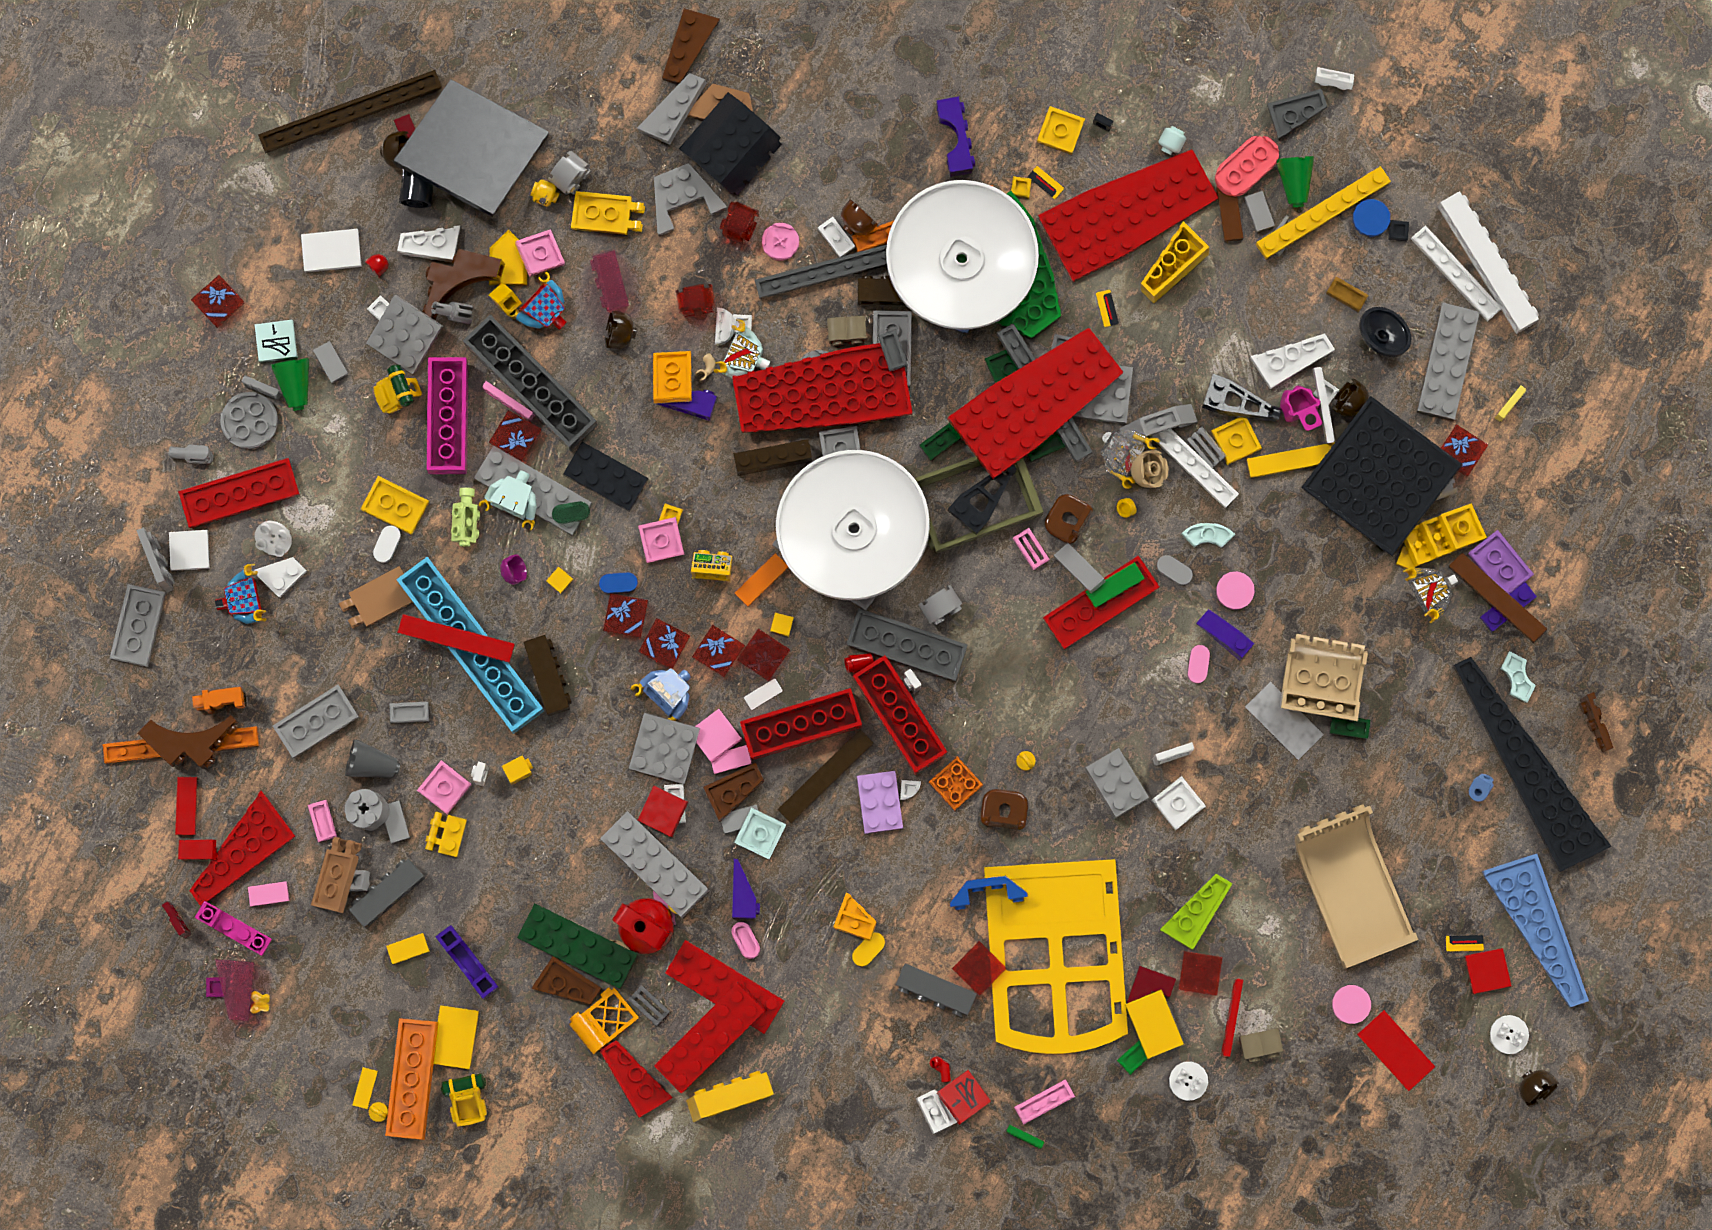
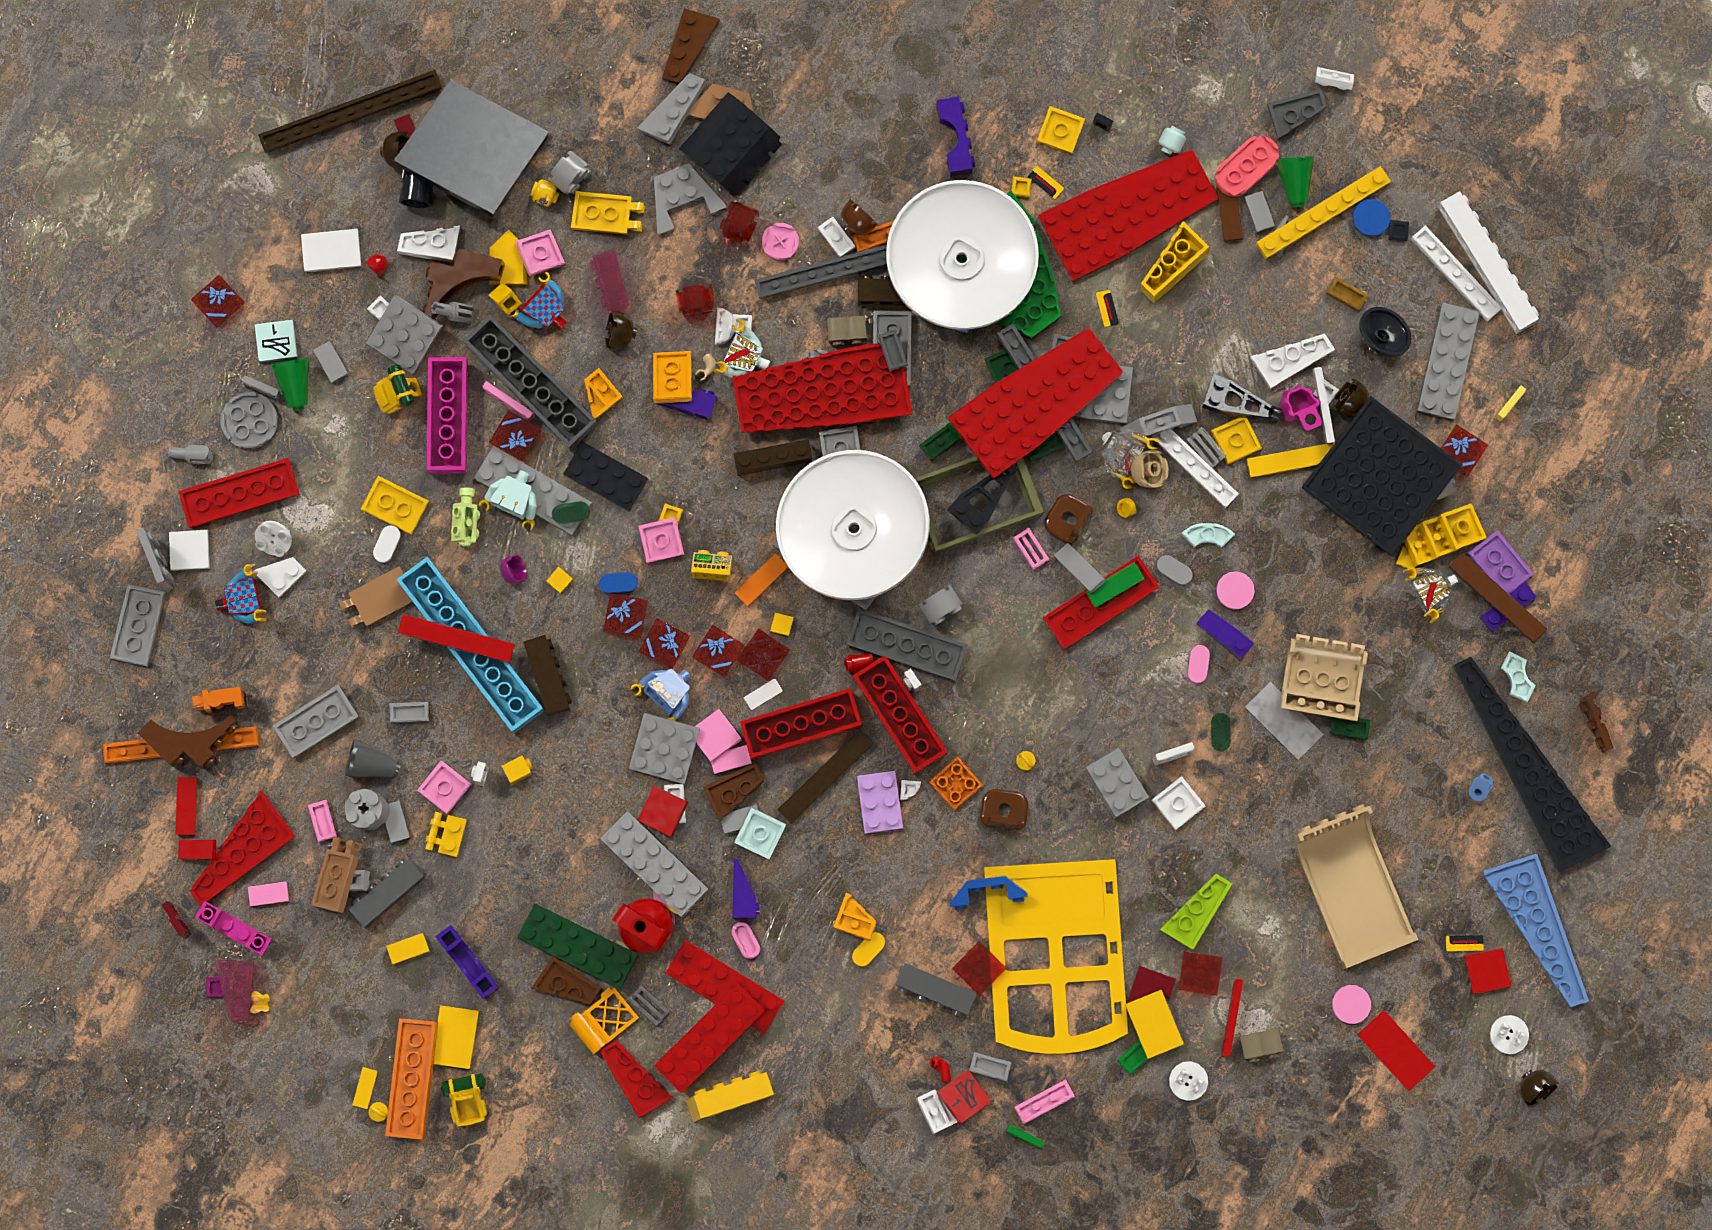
(601, 393): none -> light orange wing
(990, 1066): none -> light grey tile
(1220, 732): none -> clear green tile

